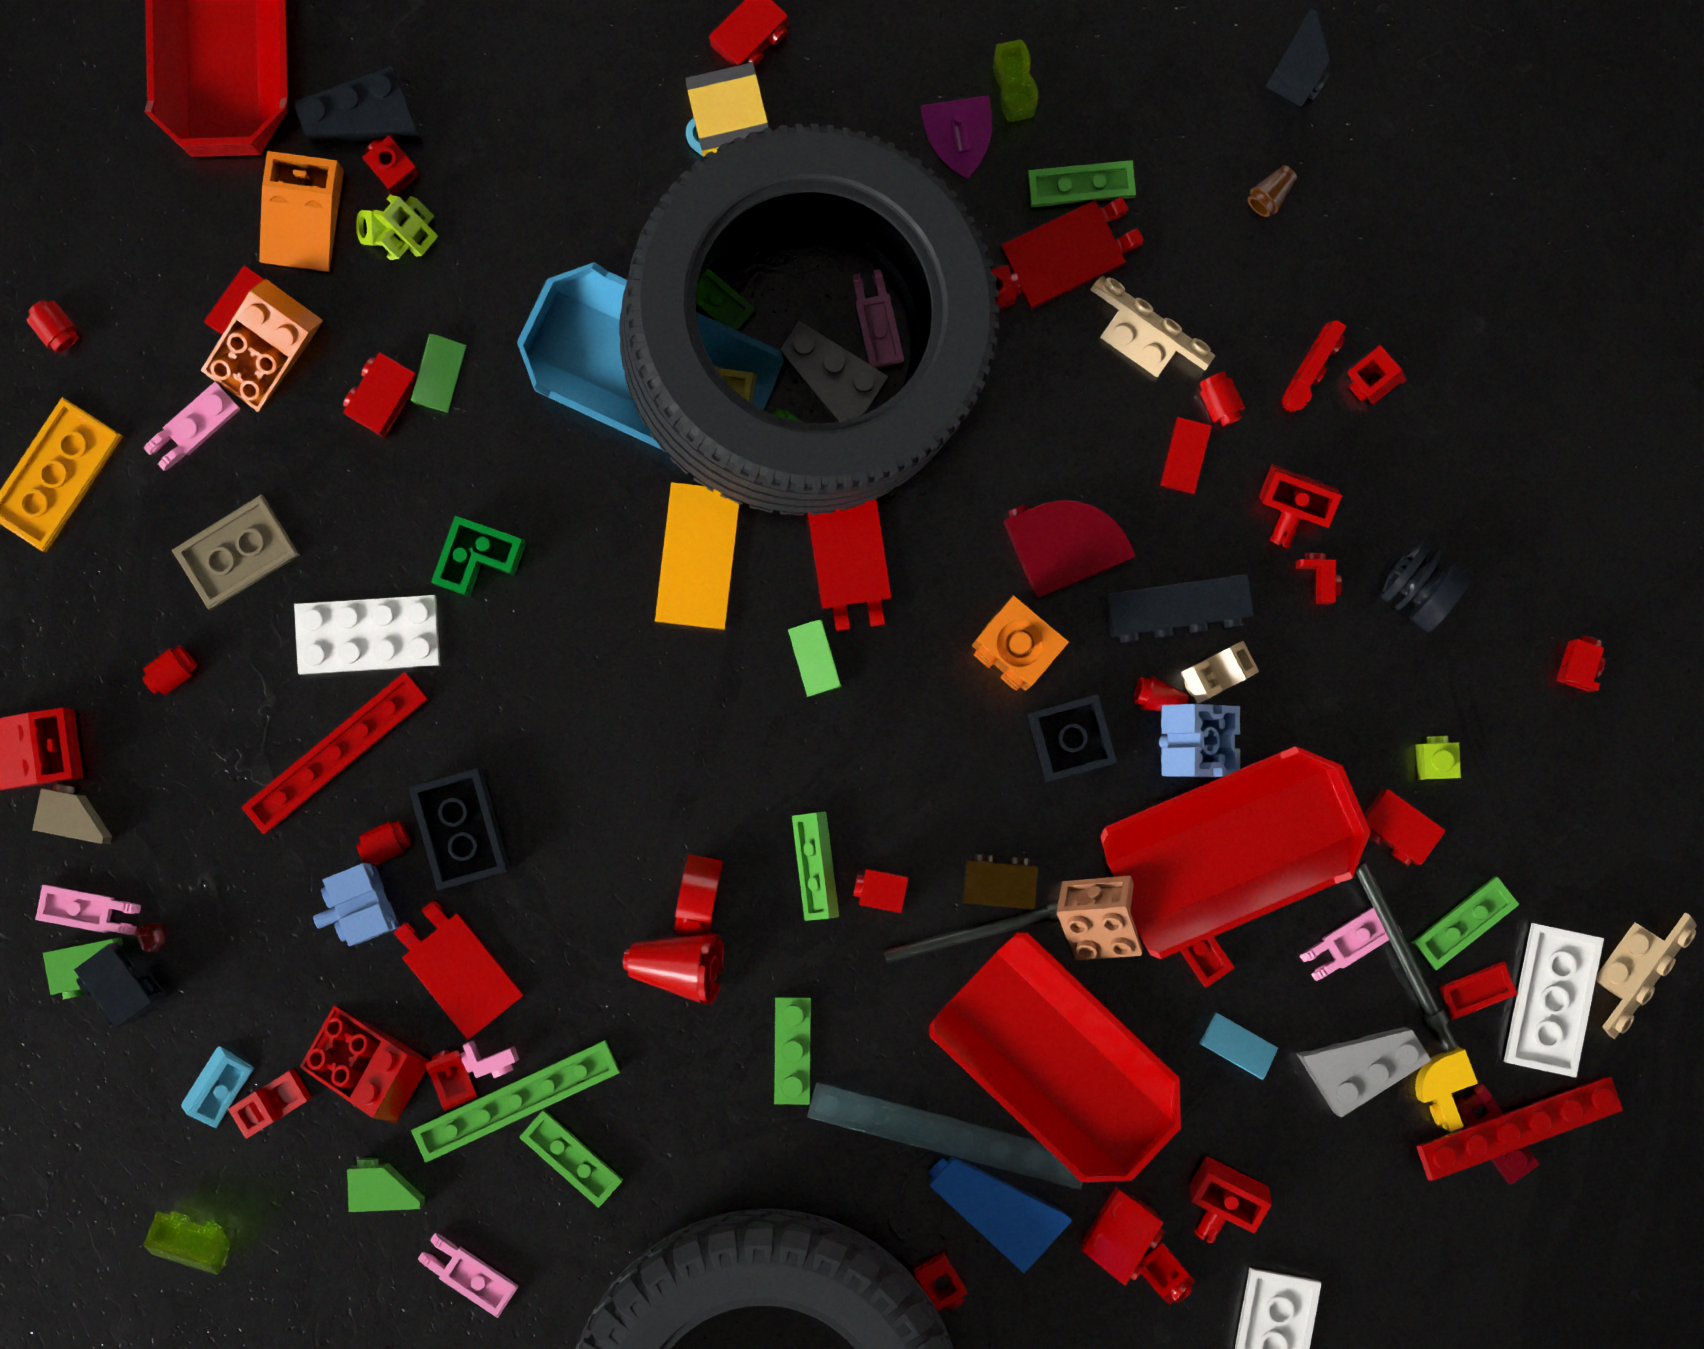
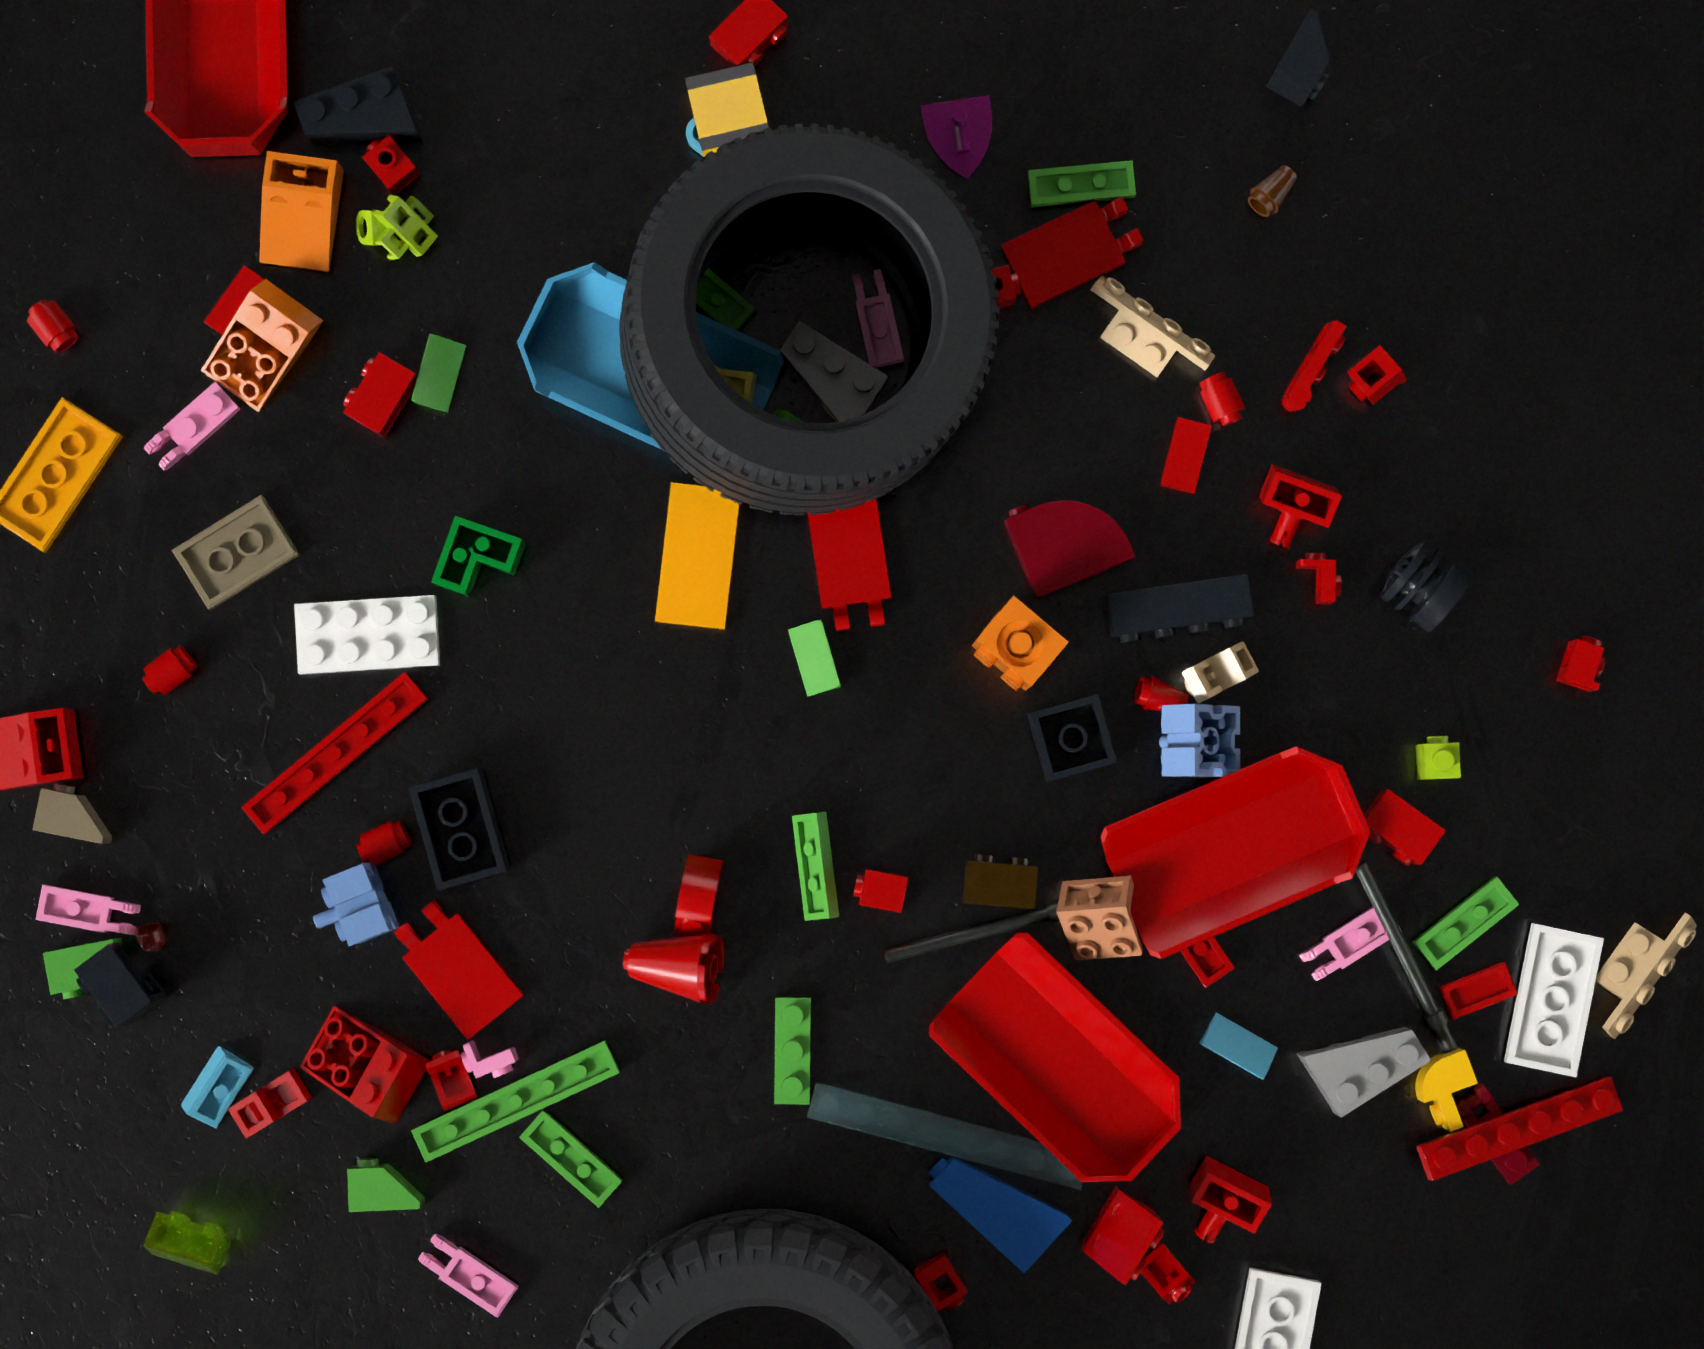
(1012, 74): clear neon green brick -> none

